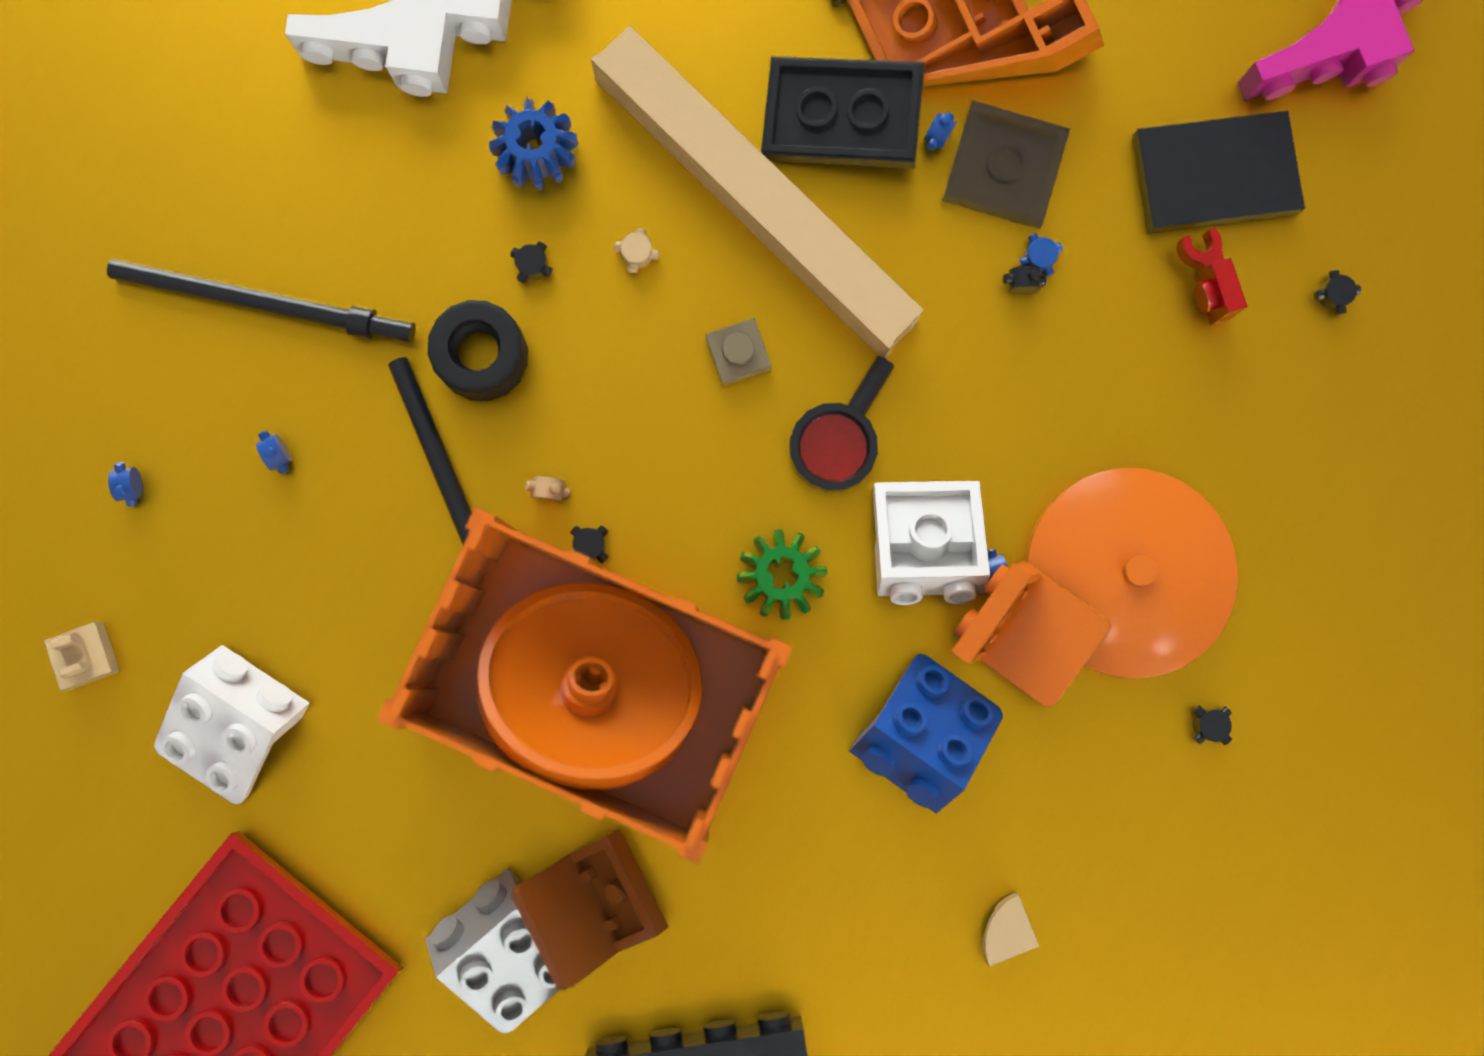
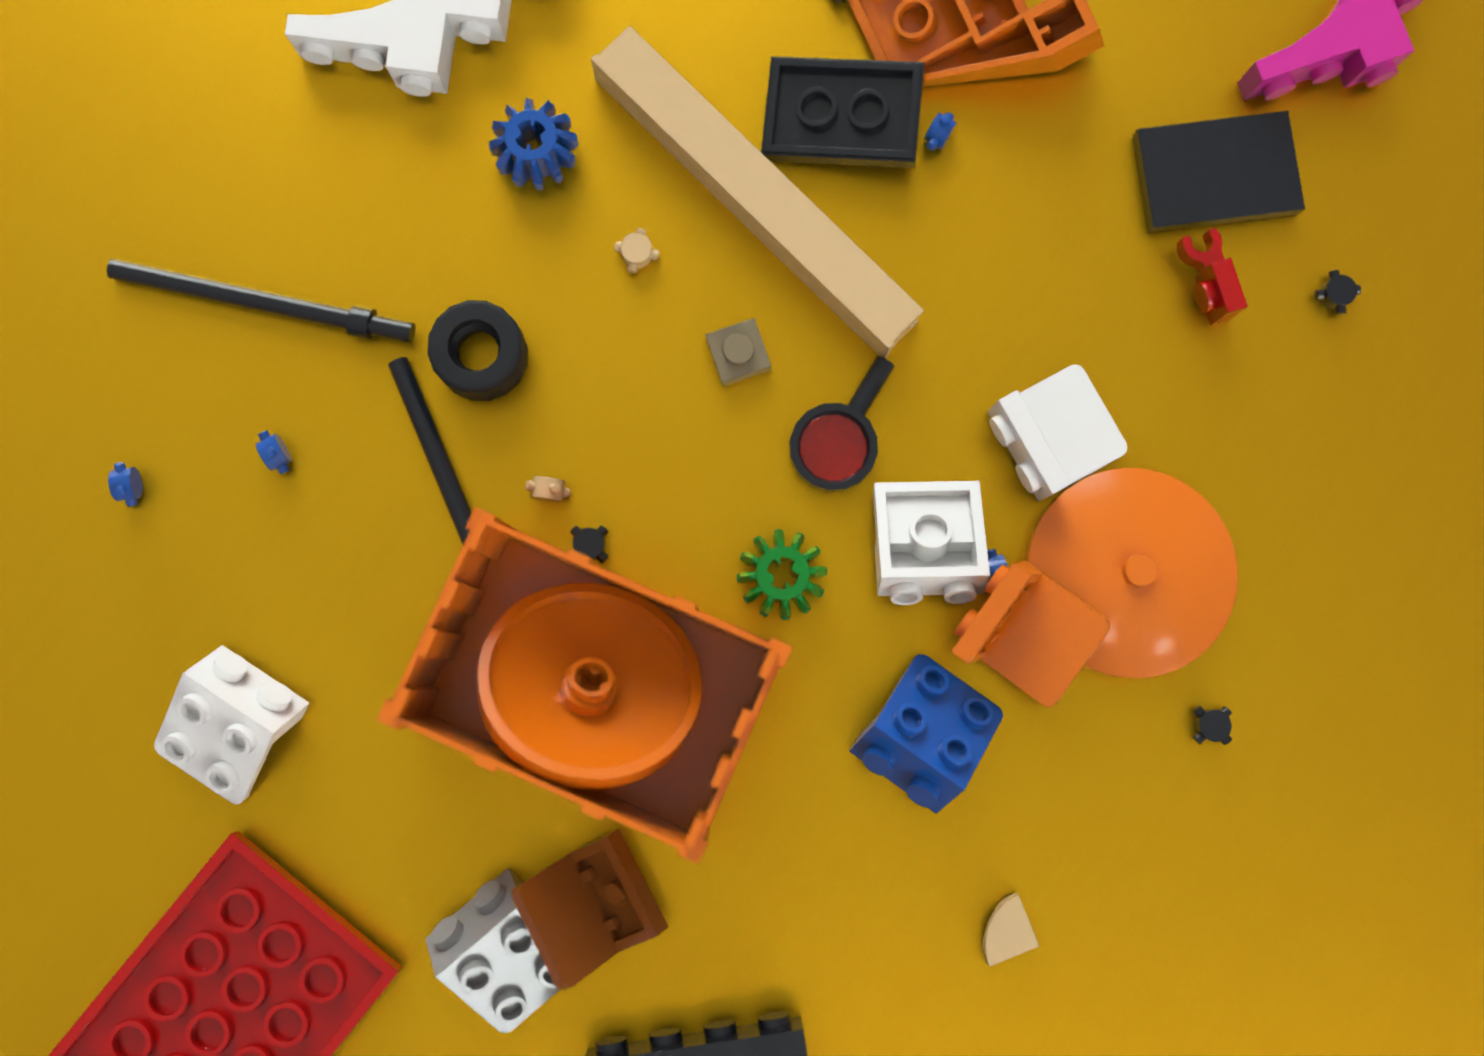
(81, 656): tan tile -> none
(531, 262): black piece -> none
(1006, 164): clear smoke tile -> none
(1024, 280): black piece -> none
(1041, 254): blue piece -> none
(1056, 431): none -> white bracket

